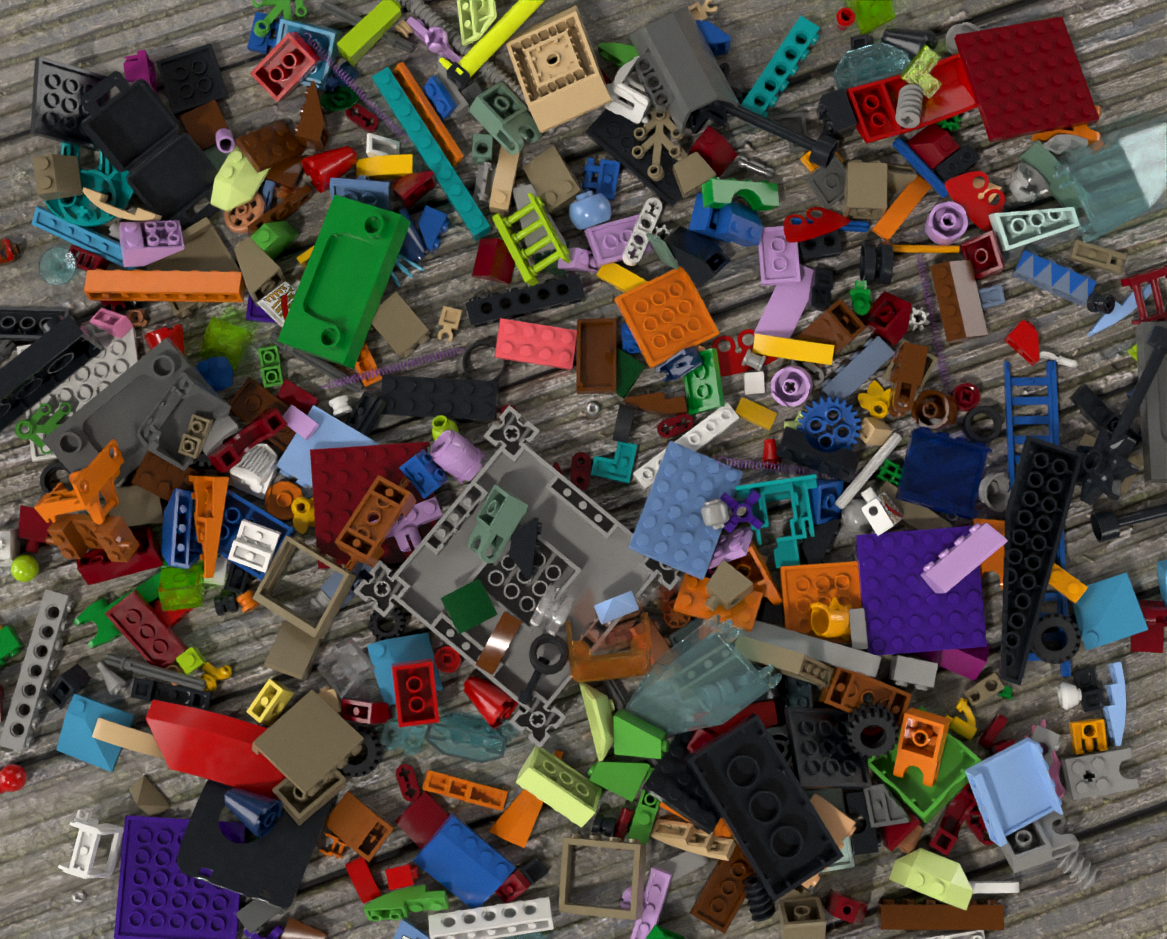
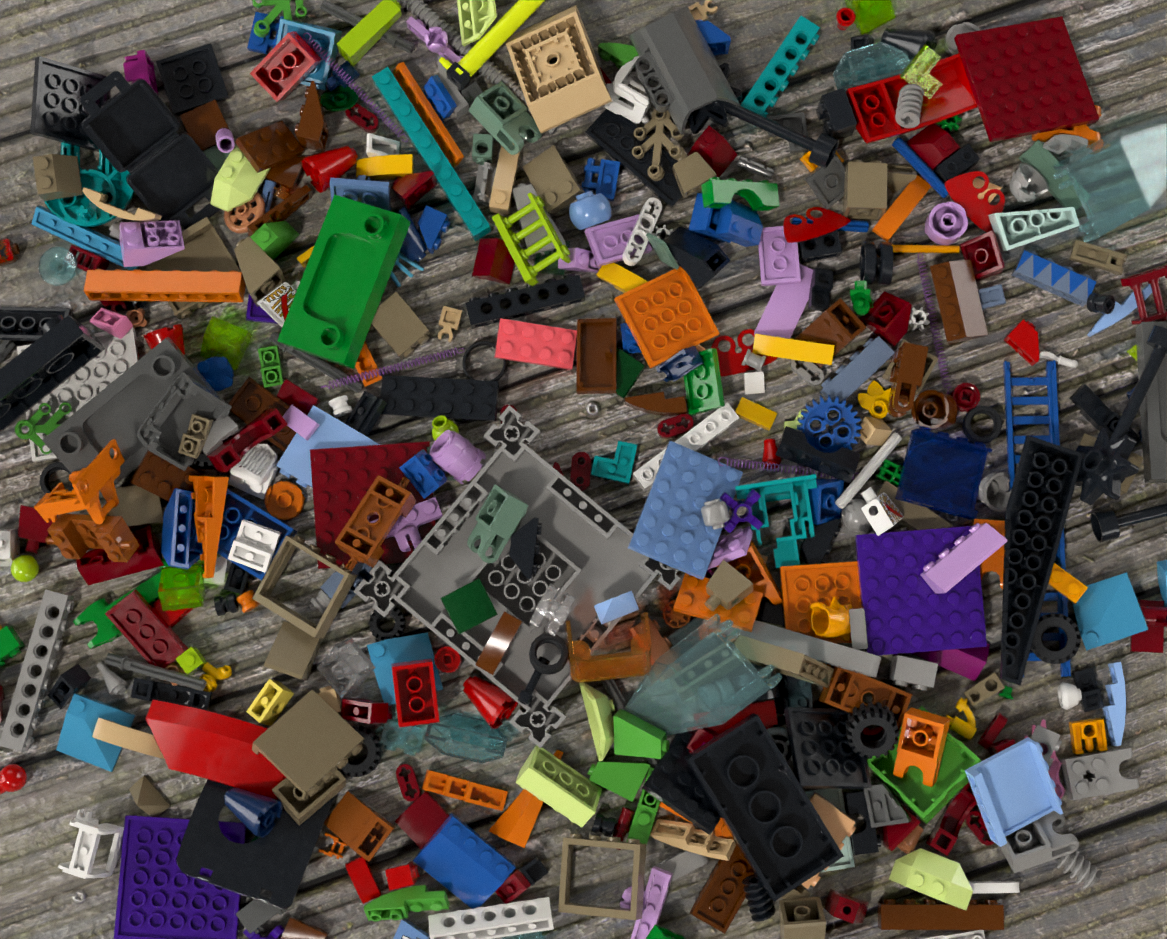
(304, 517): yellow plate -> none
(404, 29): tan bush -> none
(623, 423): black tyre -> none
(793, 397): lavender brick -> none

